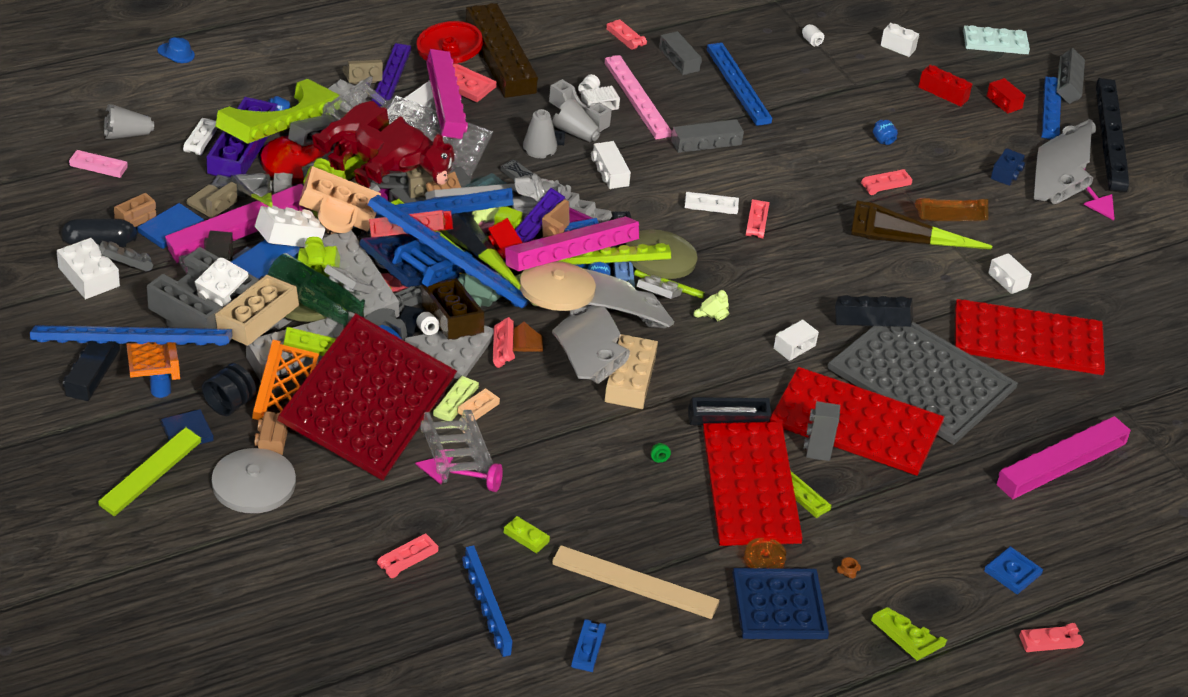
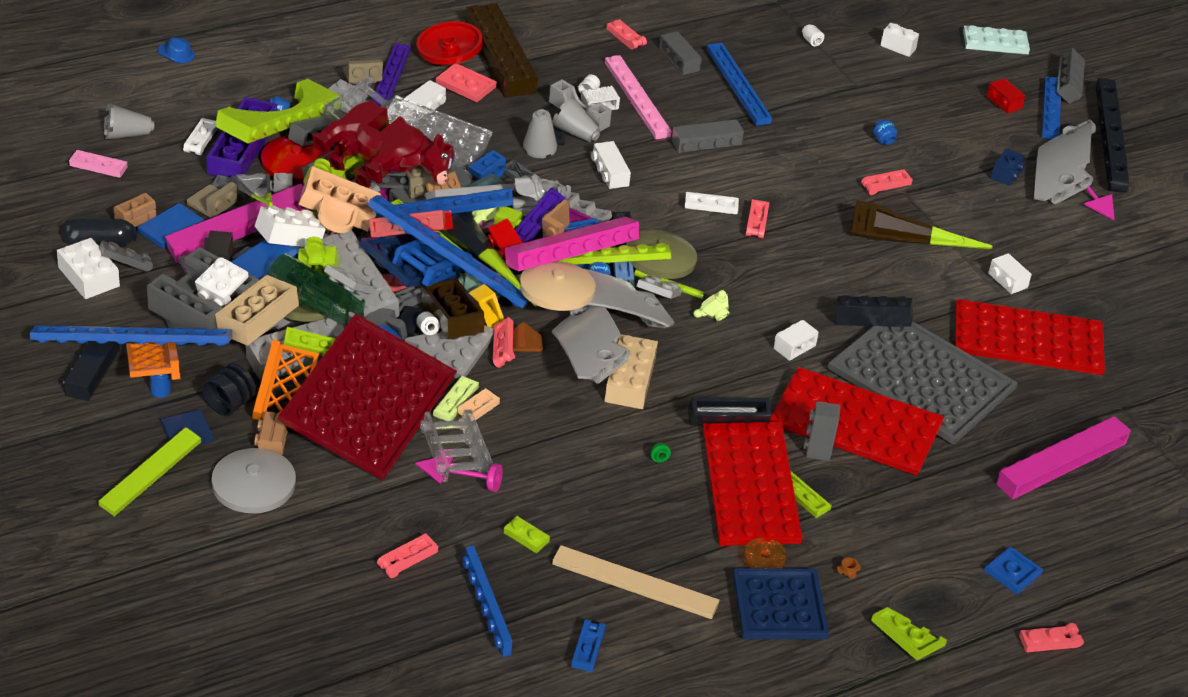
(446, 94): dark pink brick -> none
(488, 164): none -> blue plate
(489, 304): none -> yellow slope
(945, 85): red brick -> none
(952, 209): clear orange windscreen -> none

